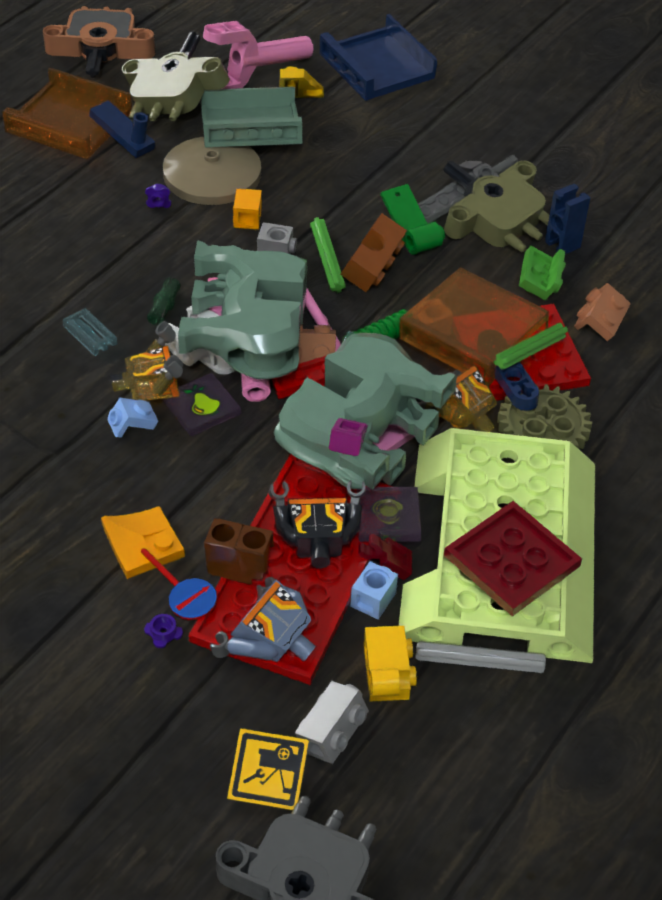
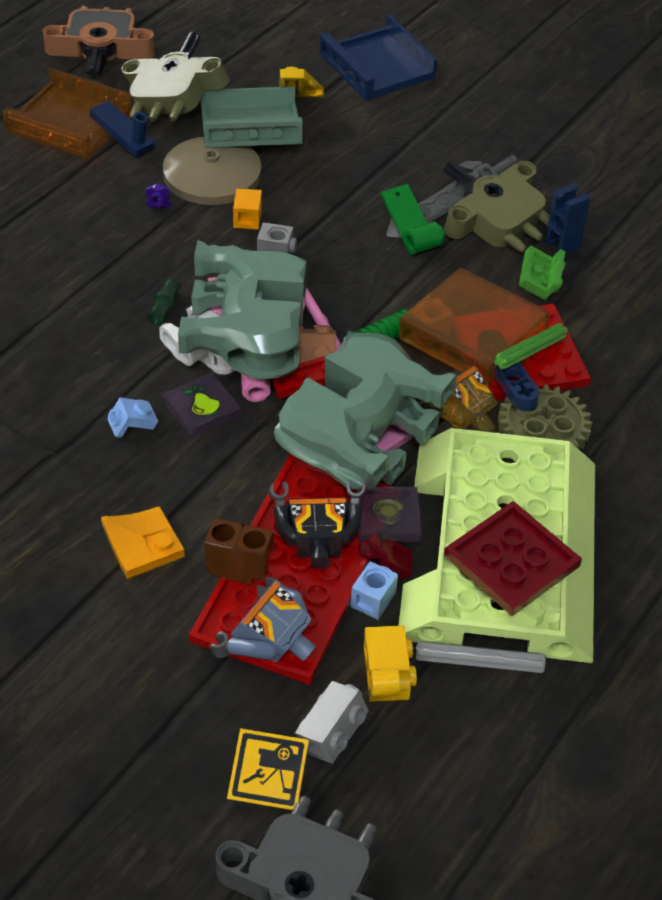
(85, 333): clear light blue tile -> none
(153, 372): torso -> none
(160, 623): dark purple plate -> none
(188, 598): blue piece -> none
(248, 54): bright pink piece -> none
(327, 255): bright green axle -> none
(347, 436): magenta slope -> none
(375, 253): dark orange arch -> none
(603, 311): nougat bracket -> none

